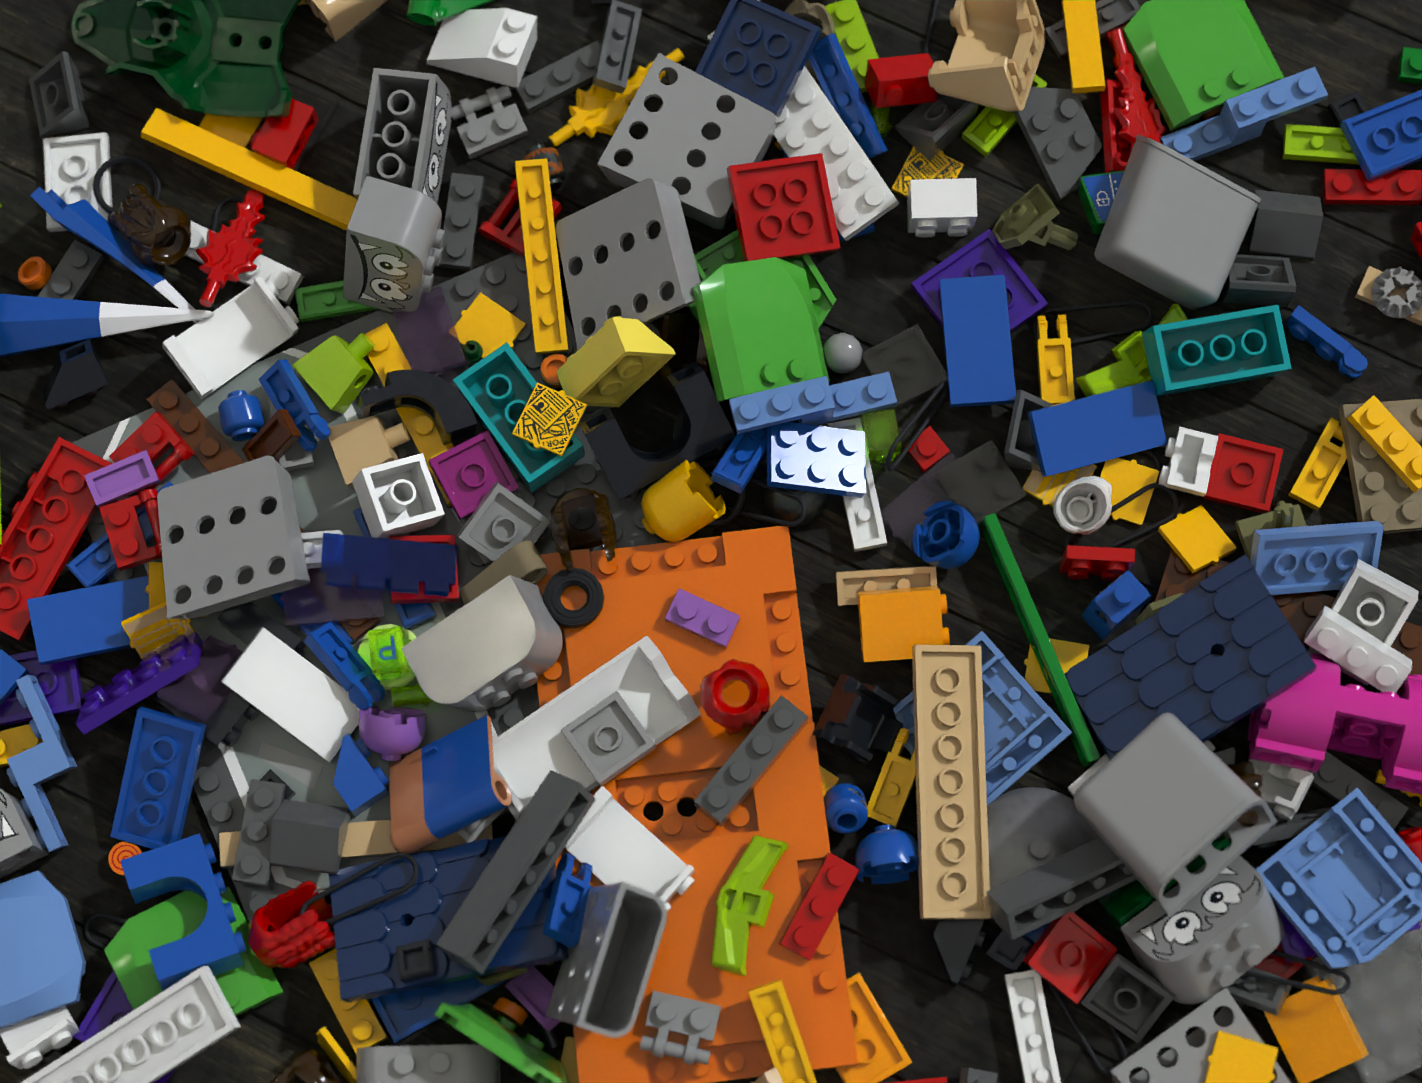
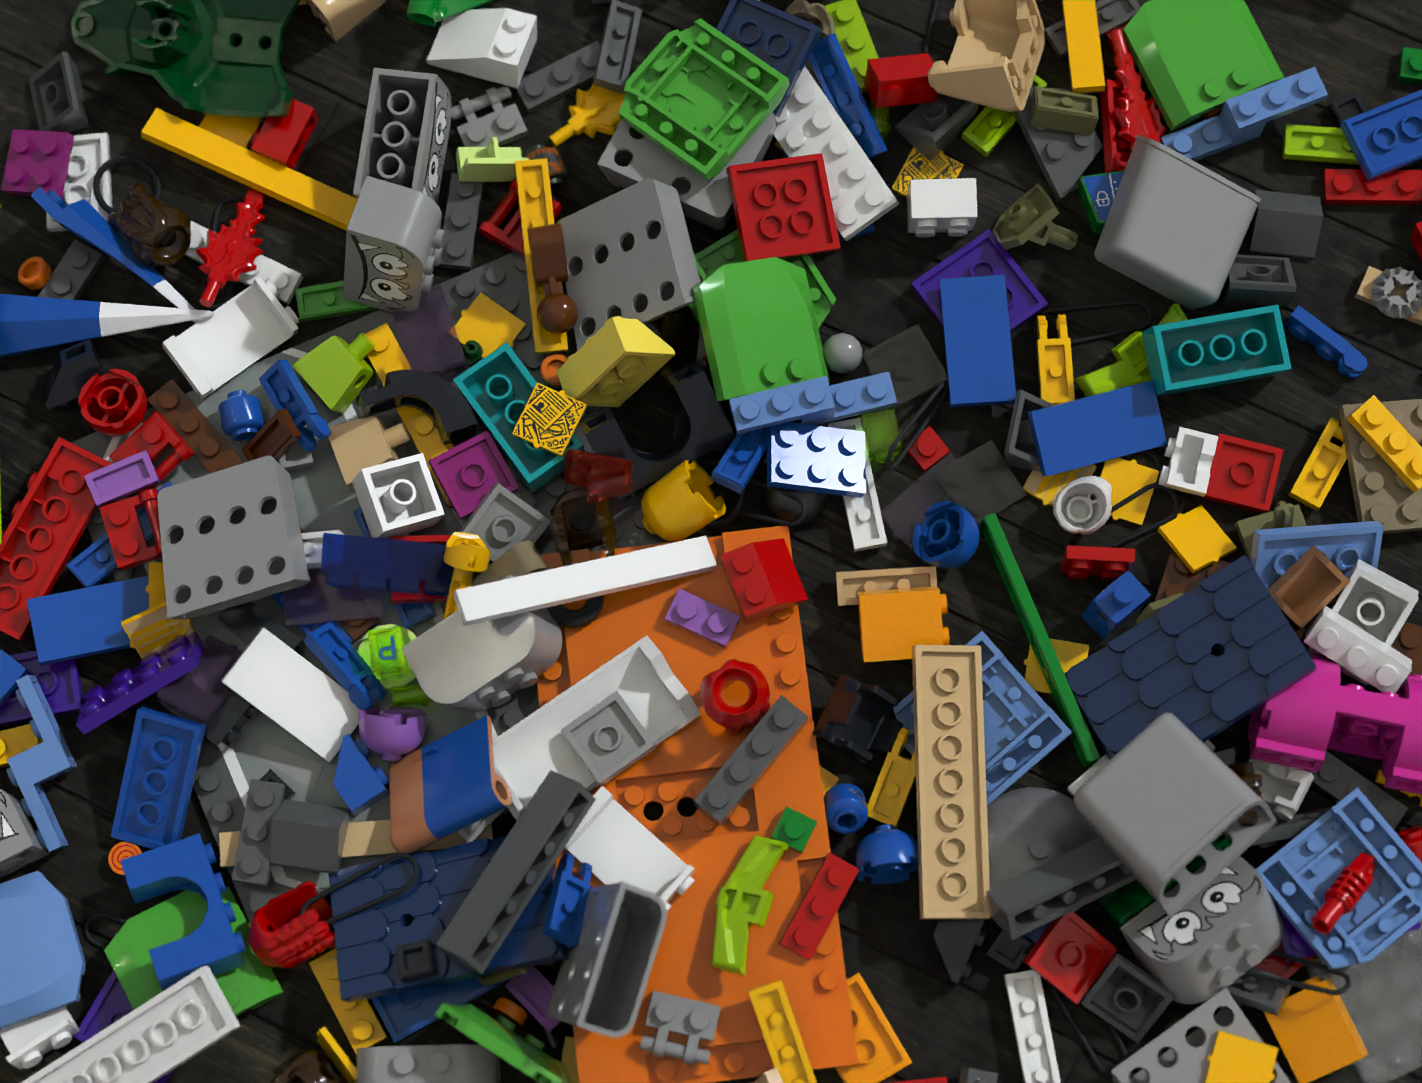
(37, 161): none -> magenta plate
(113, 403): none -> red cylinder
(466, 558): none -> yellow piece
(487, 163): none -> yellowish green panel
(556, 311): none -> reddish brown beam
(584, 580): none -> white tile
(599, 473): none -> clear red slope
(701, 97): none -> bright green wedge
(763, 579): none -> red slope
(794, 829): none -> green plate
(1064, 111): none -> olive slope
(1308, 586): none -> medium nougat panel
(1345, 893): none -> red hinge

